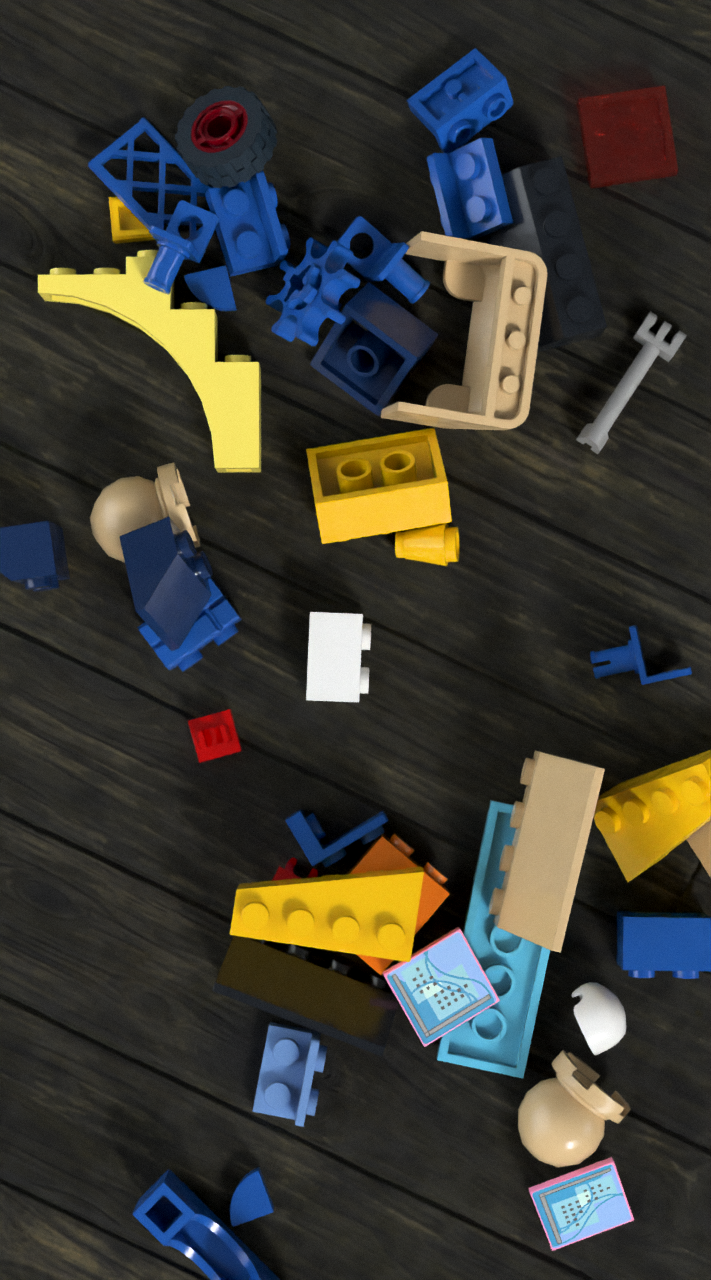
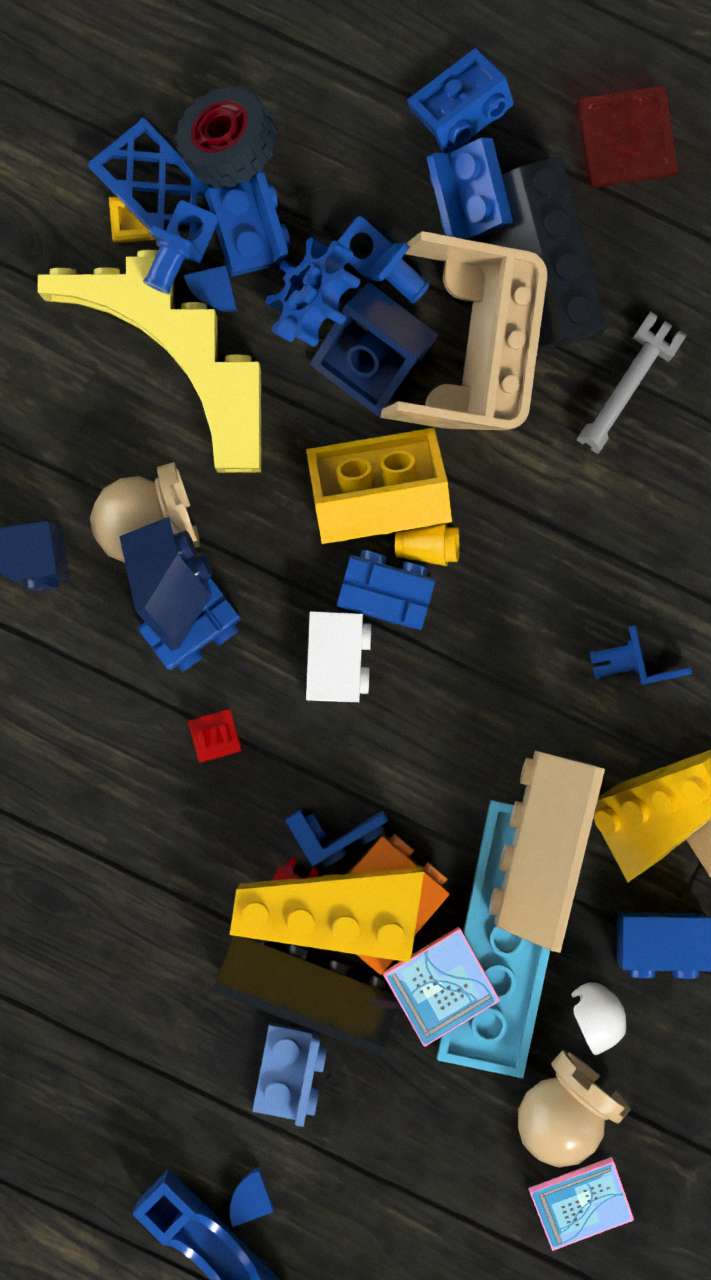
(386, 591): none -> blue brick

